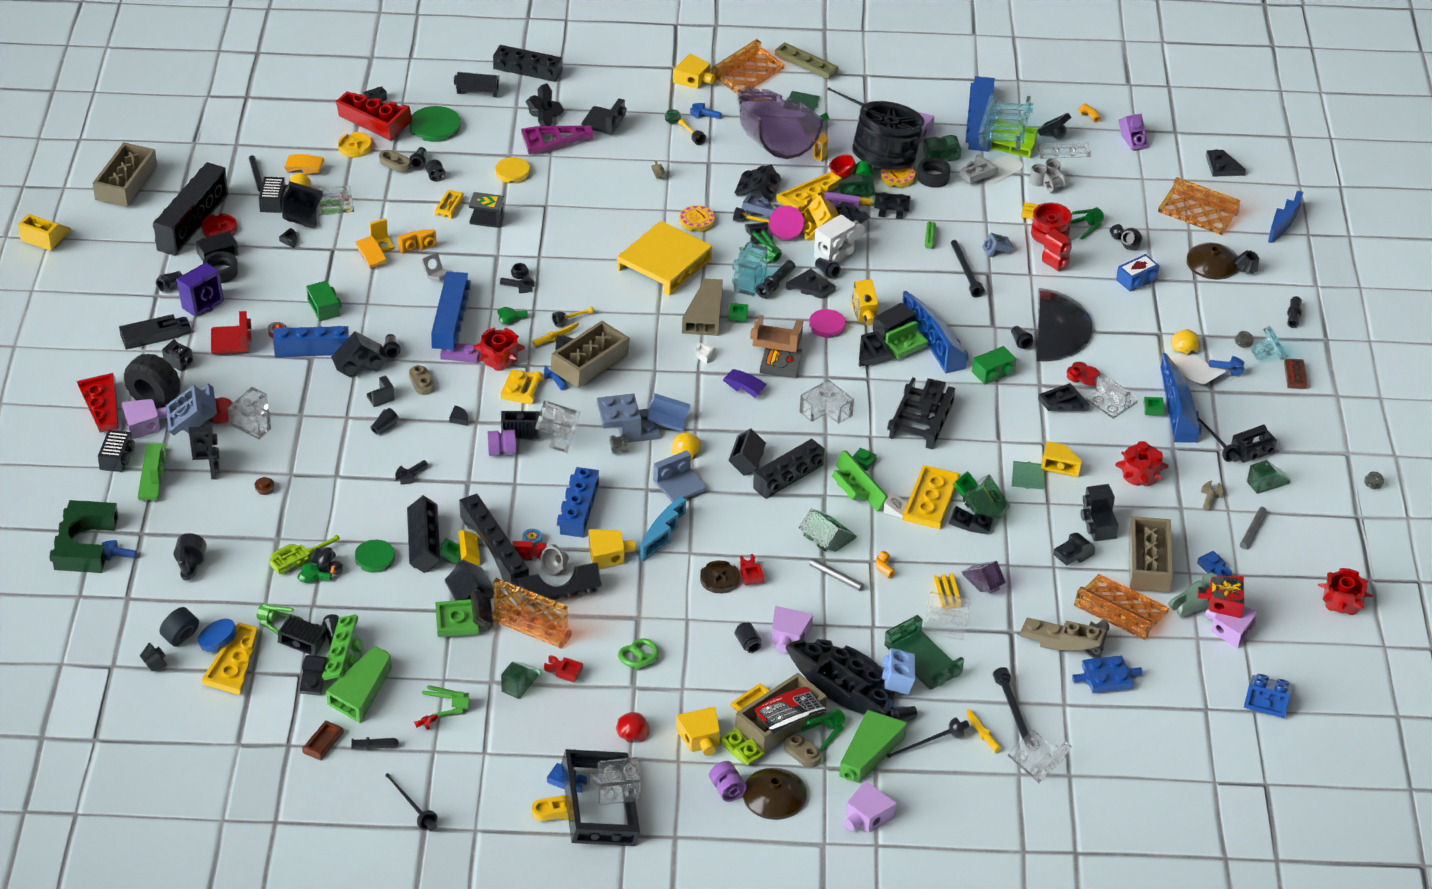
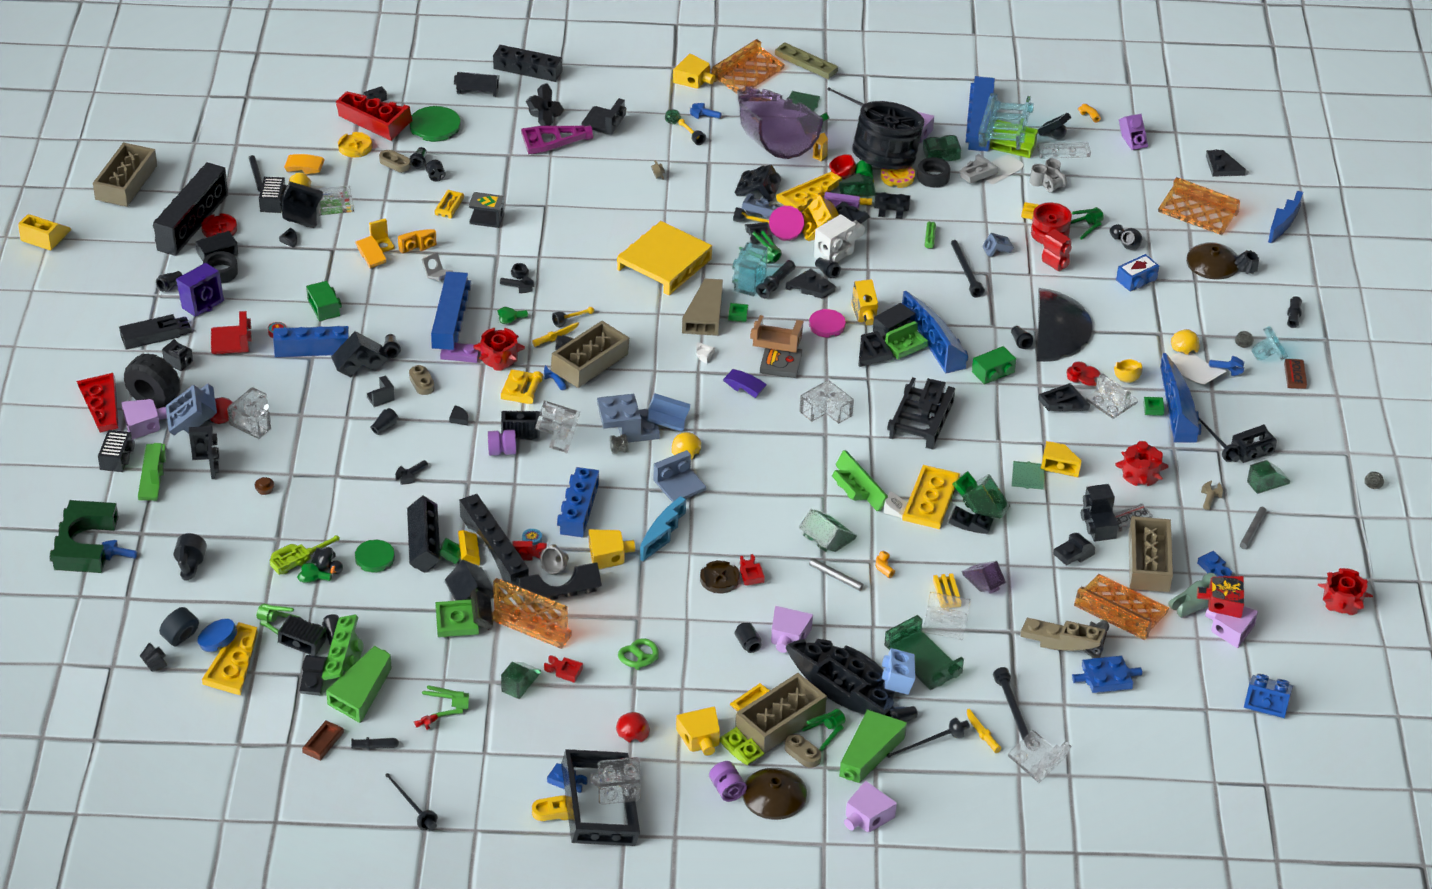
(512, 169): yellow tile -> none
(697, 218): yellow tile -> none
(747, 452): black brick -> none
(788, 468): black brick -> none
(789, 708): sticker -> none
(865, 458): green plate -> none
(1124, 517): none -> clear tile
(1128, 370): none -> yellow hair

